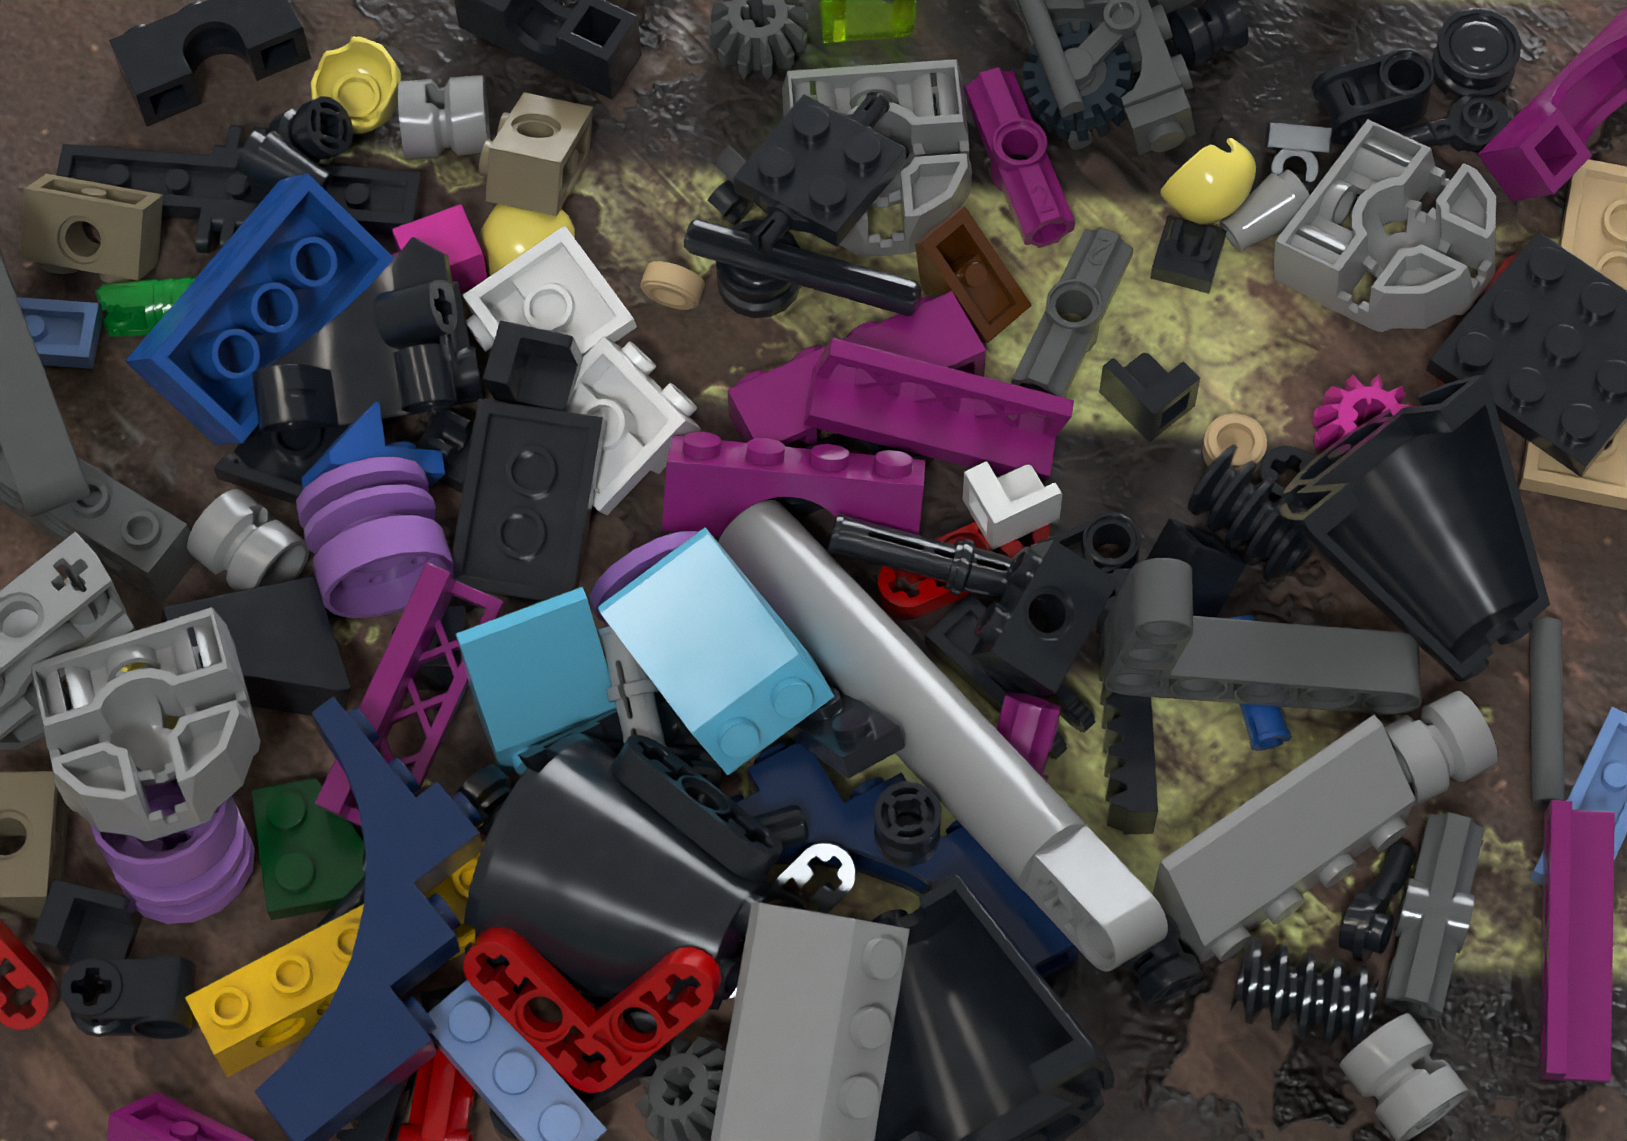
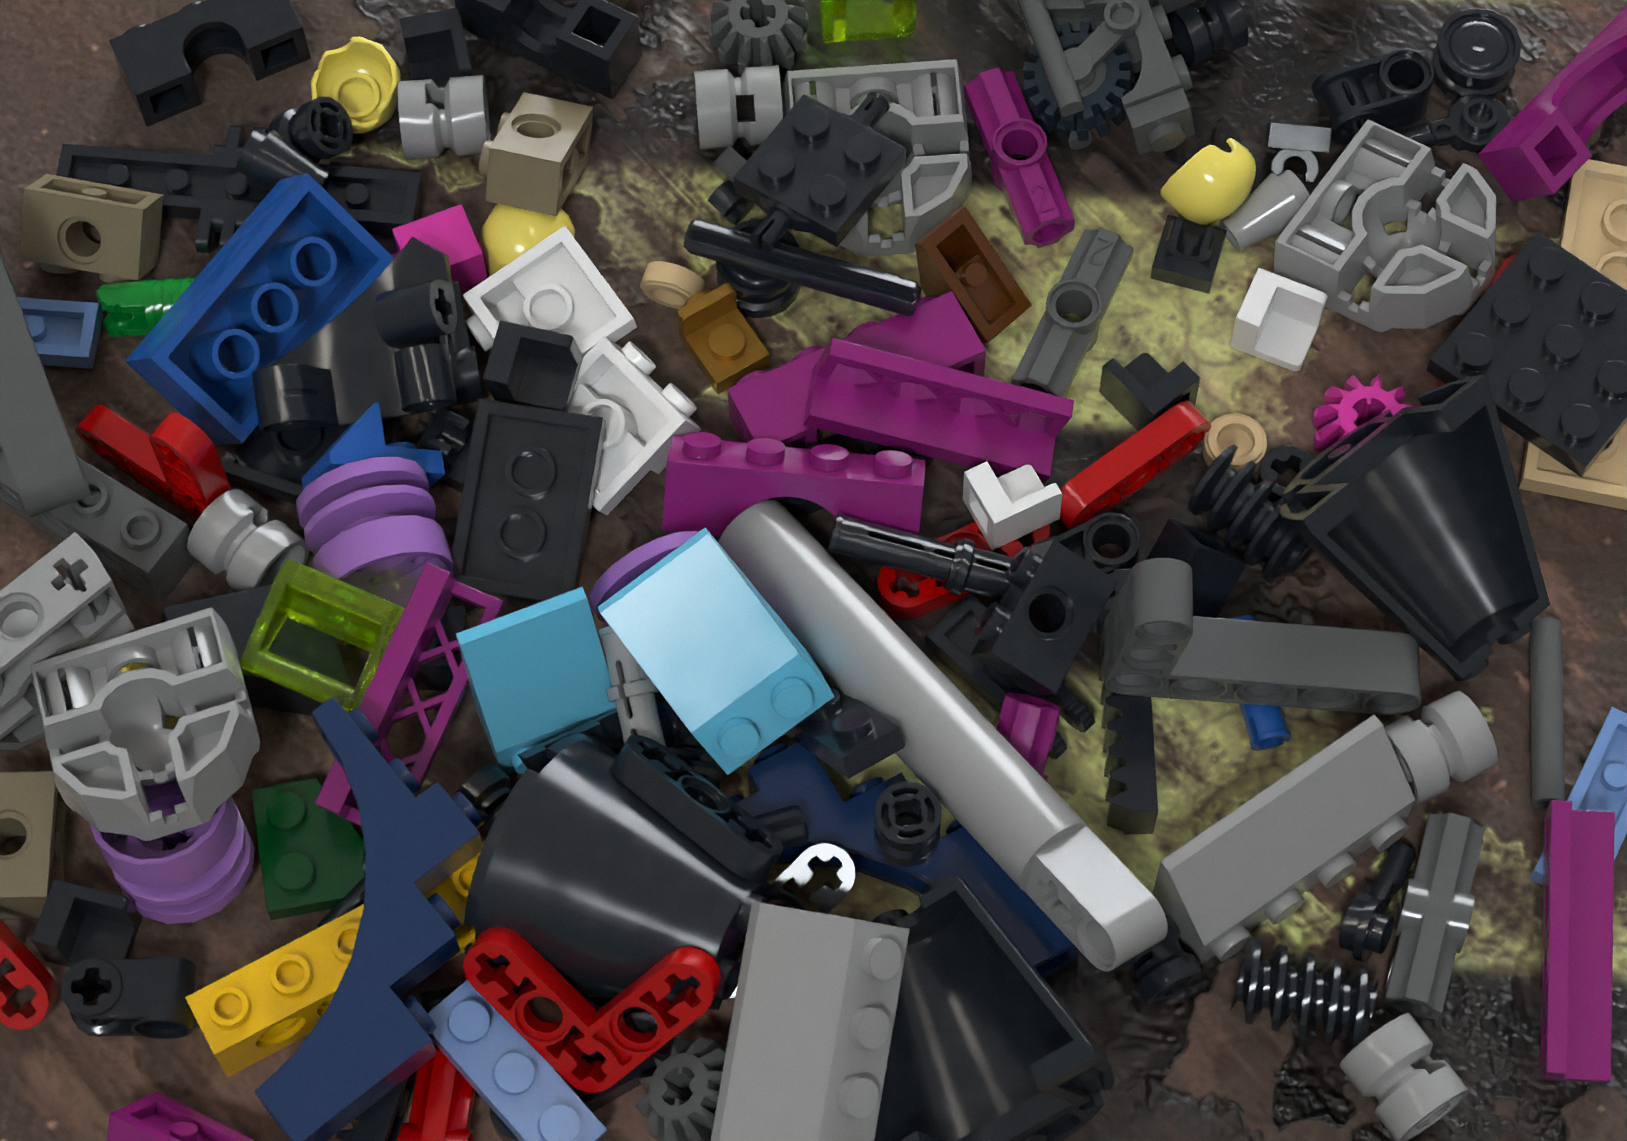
(171, 462): none -> red beam
(328, 607): none -> clear neon green tile
(436, 46): none -> black panel
(717, 106): none -> light grey wheel
(720, 337): none -> pearl gold bracket
(1132, 464): none -> red beam
(1278, 320): none -> white panel

